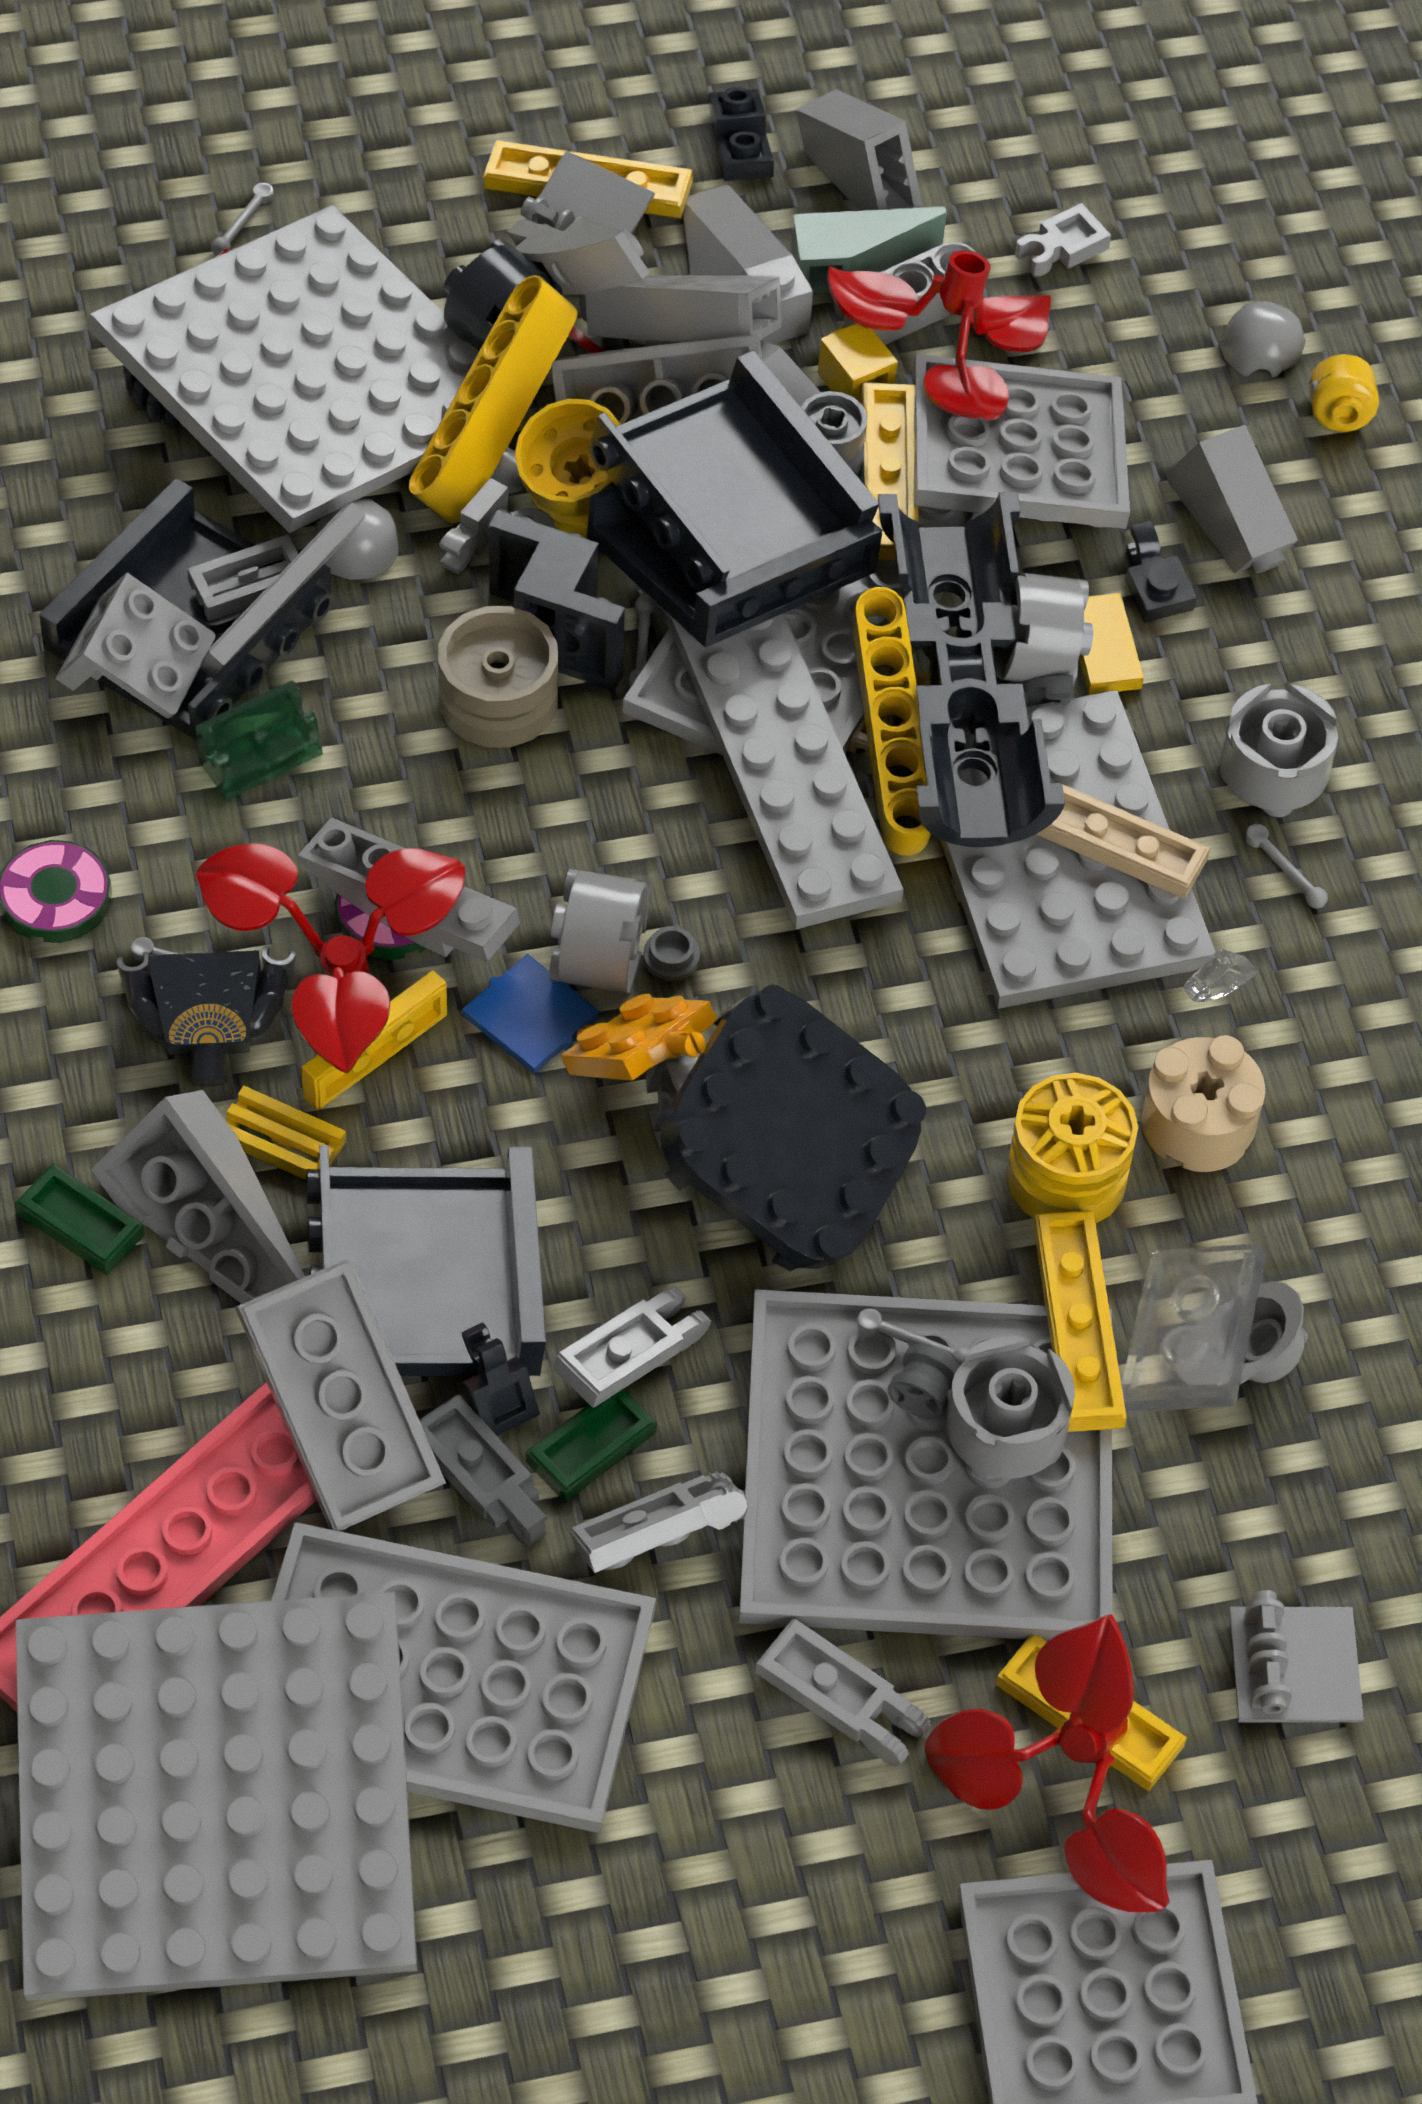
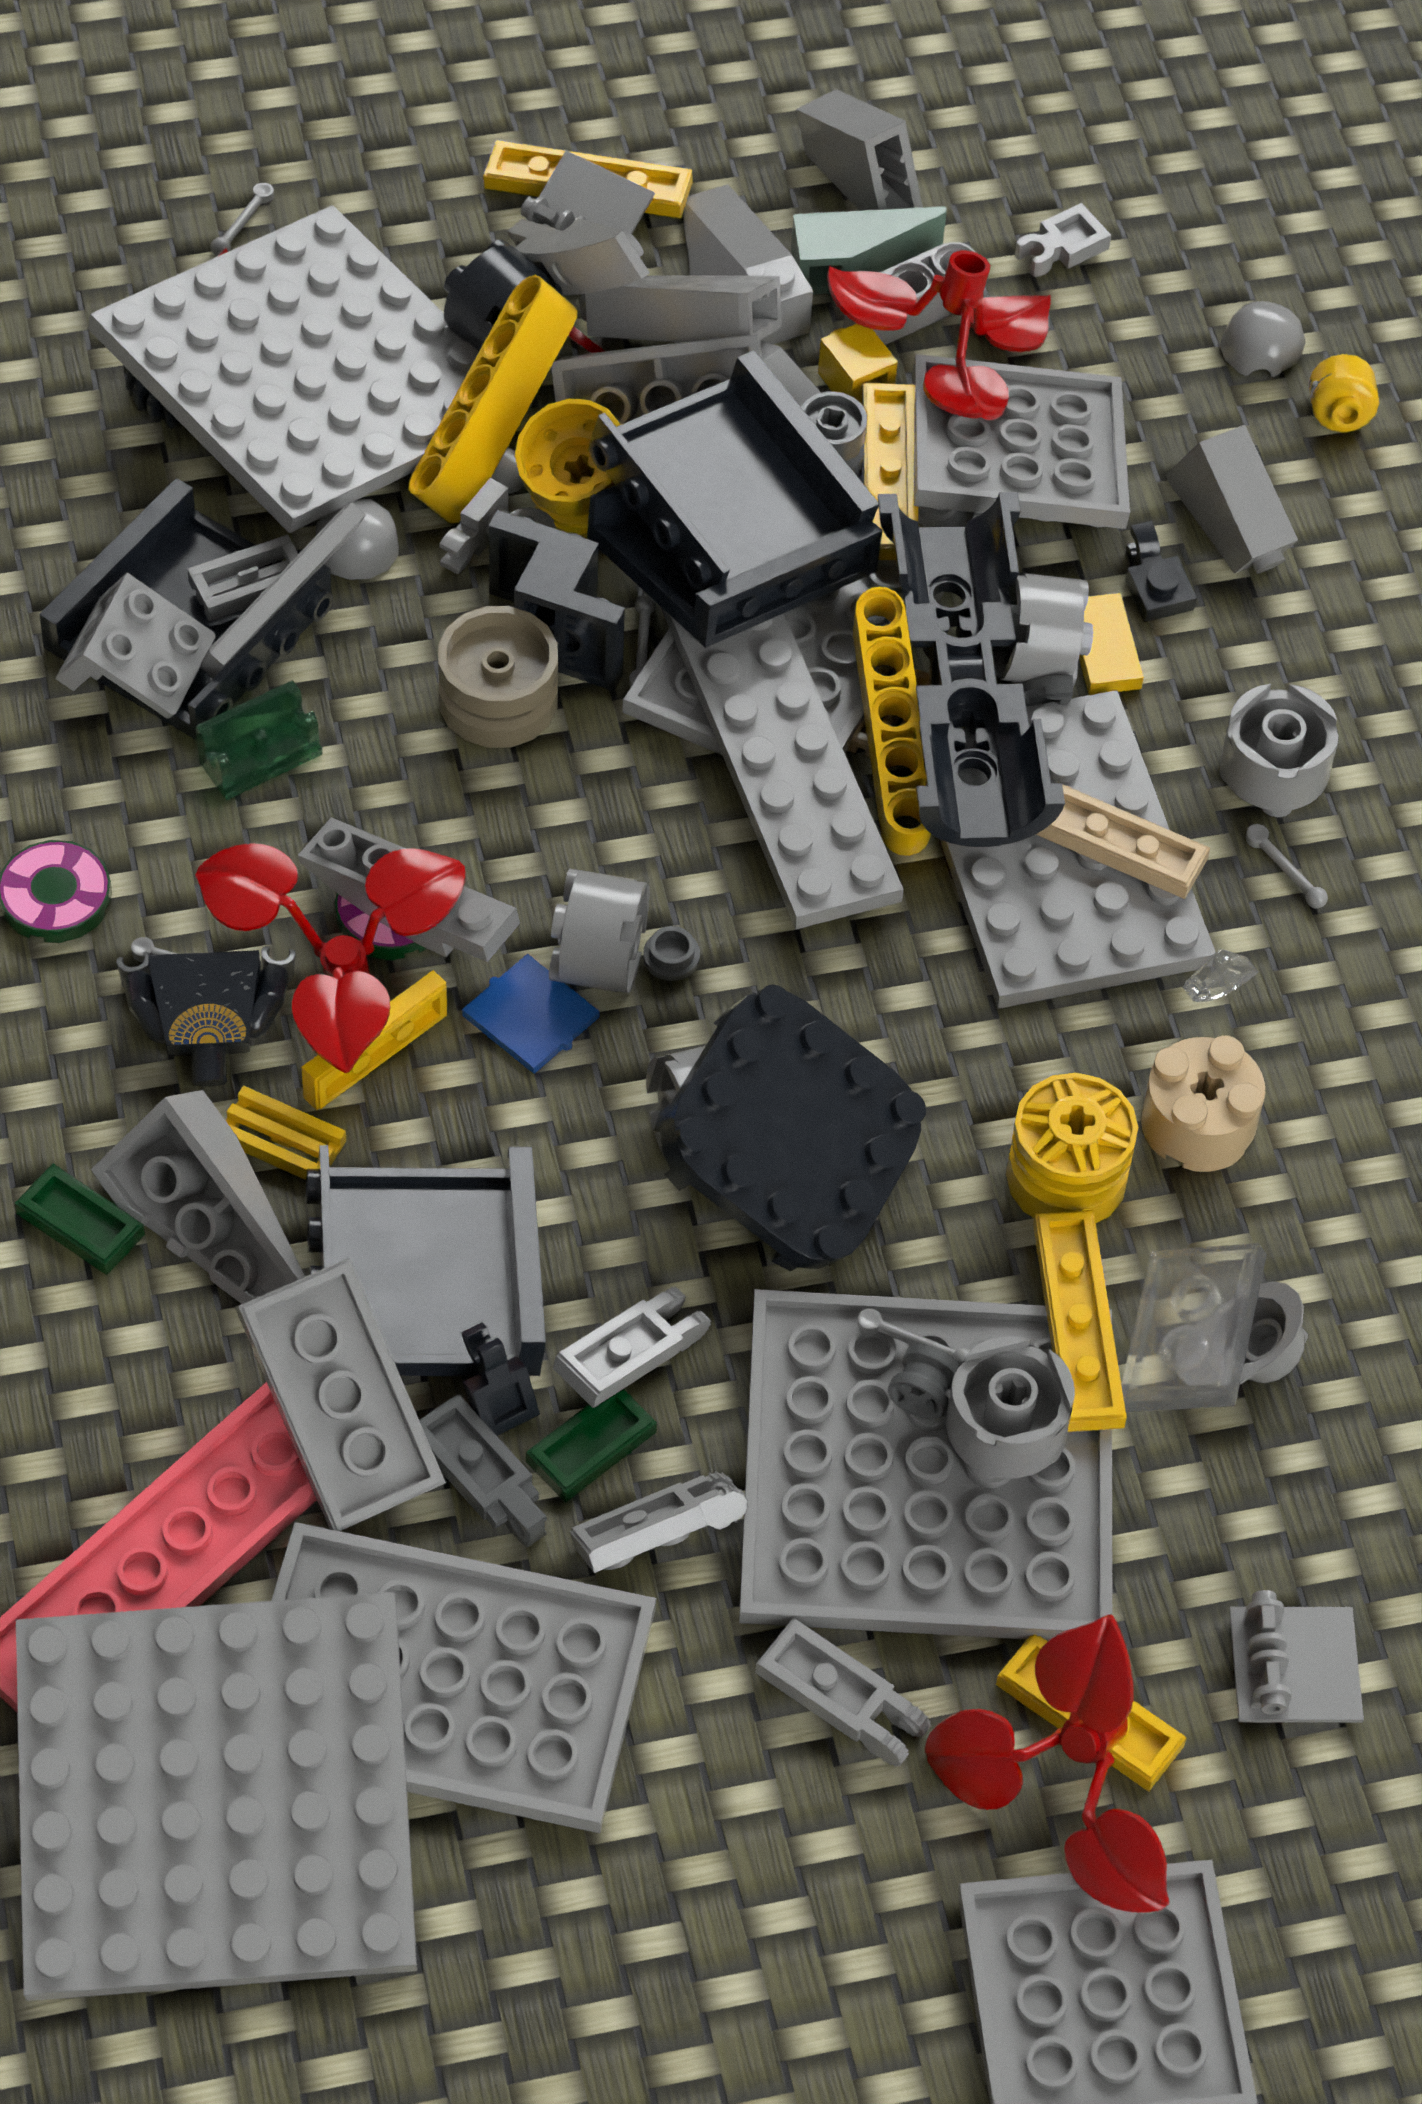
(640, 1037): light orange plate -> none
(741, 134): black slope -> none

